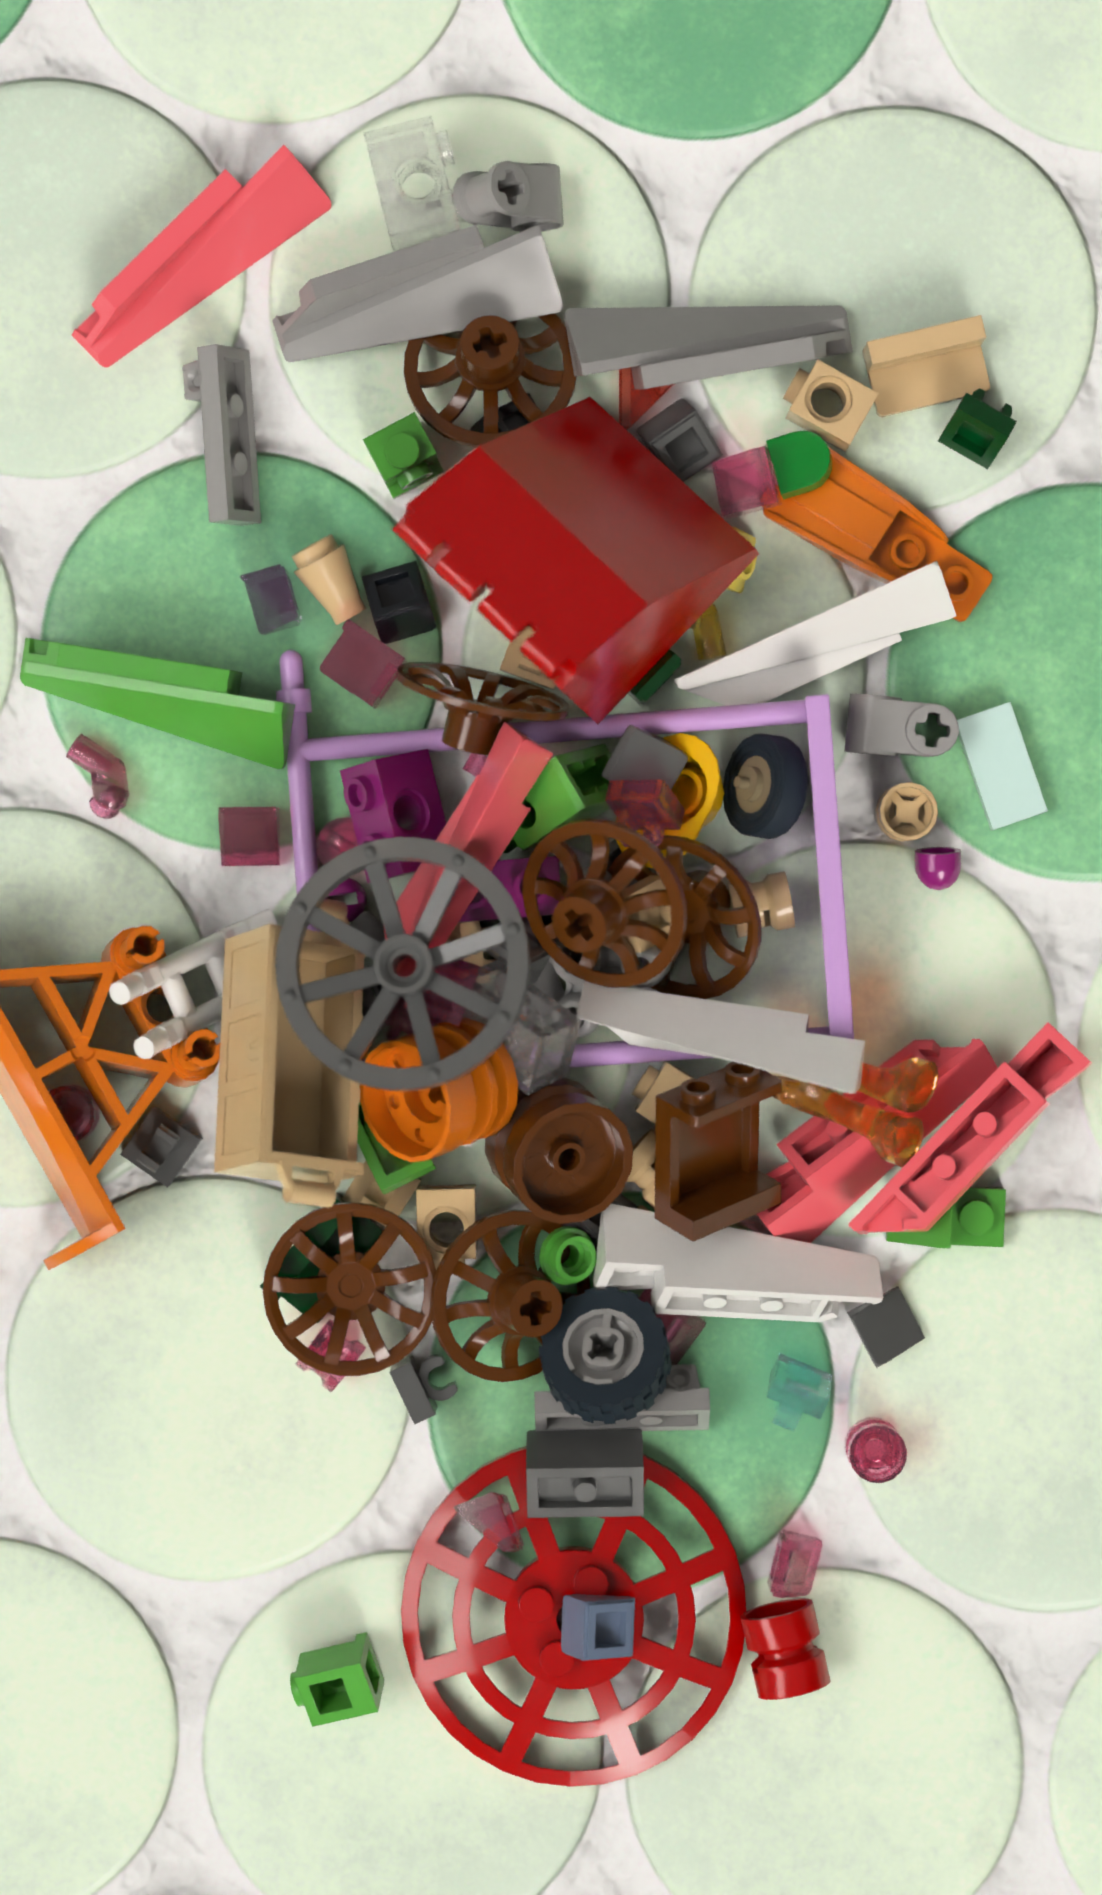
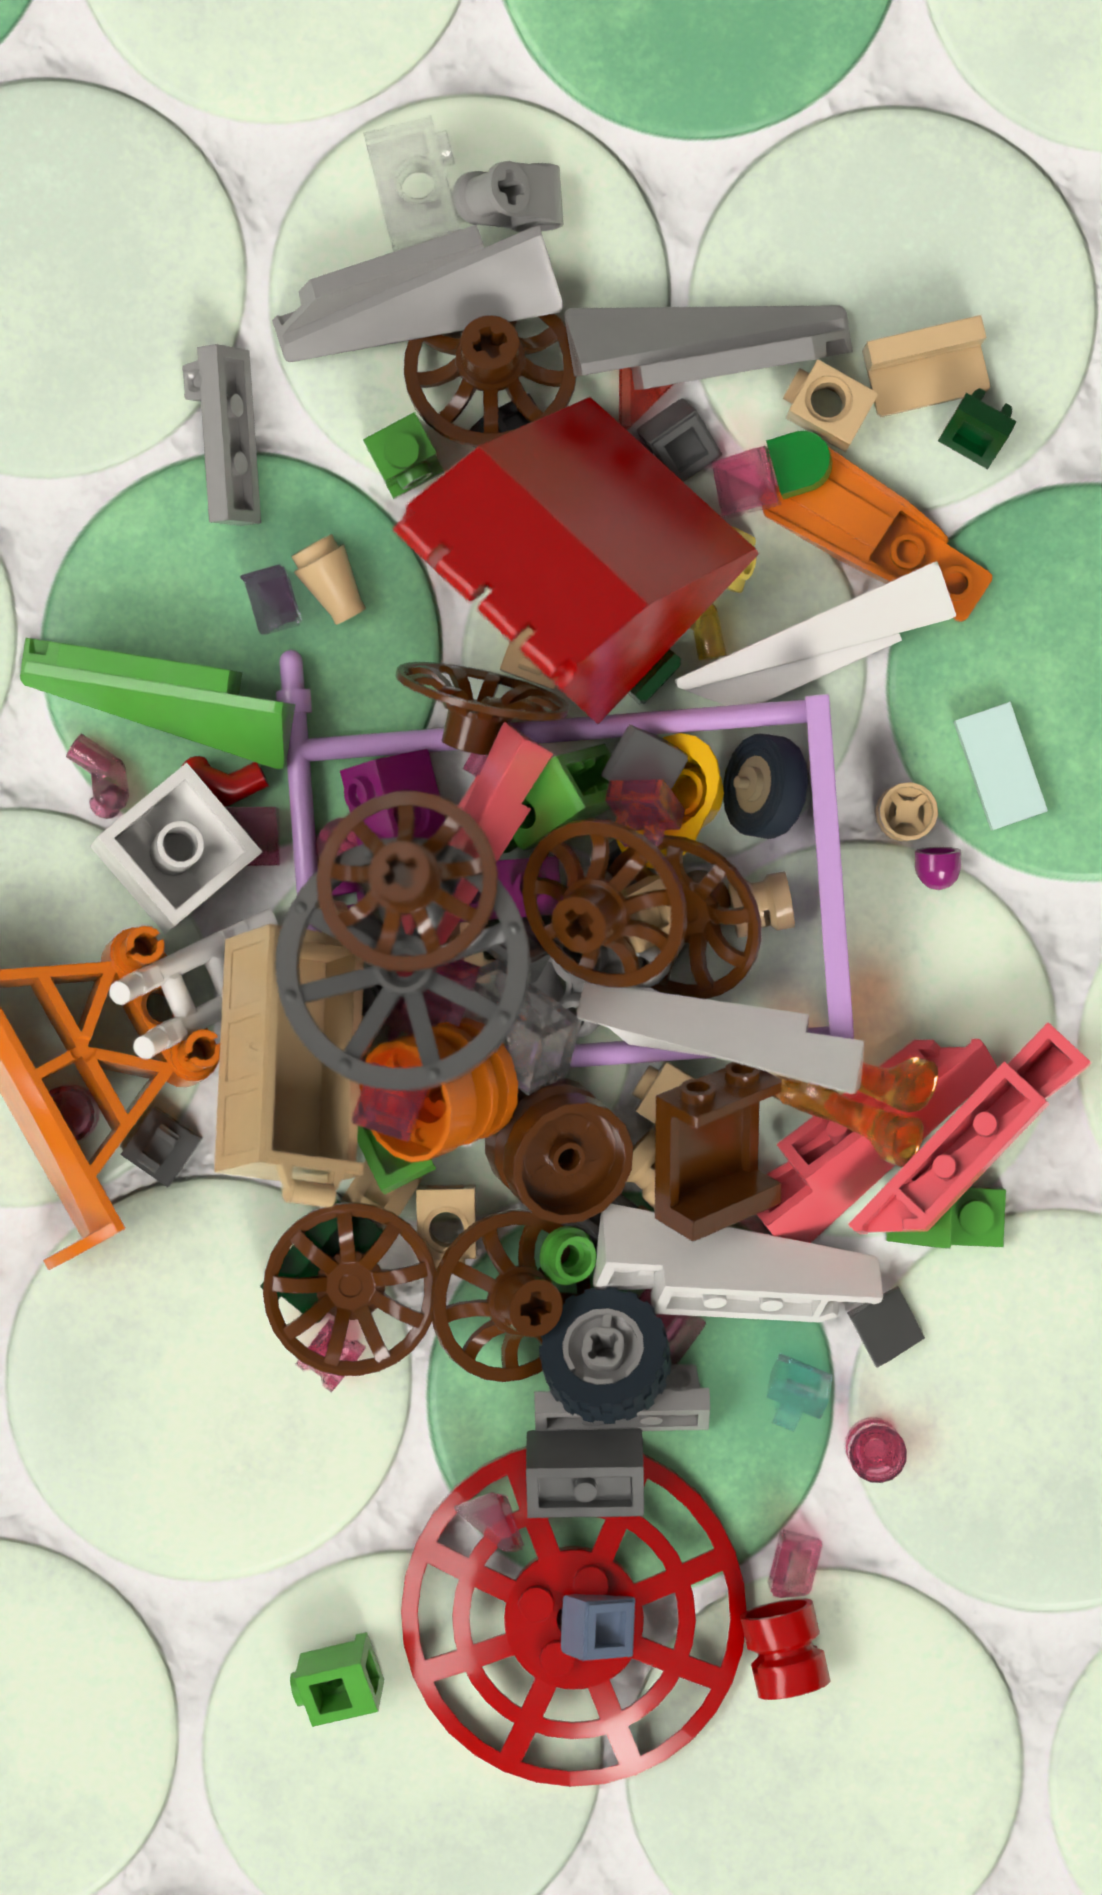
(175, 848): none -> white slope
(201, 252): coral wedge -> none
(229, 787): none -> red arm
(362, 664): clear pink panel -> none
(389, 1111): none -> clear pink tile
(399, 602): black slope -> none
(406, 881): none -> reddish brown wheel
(416, 1388): dark grey tile -> none
(888, 726): light grey piece -> none

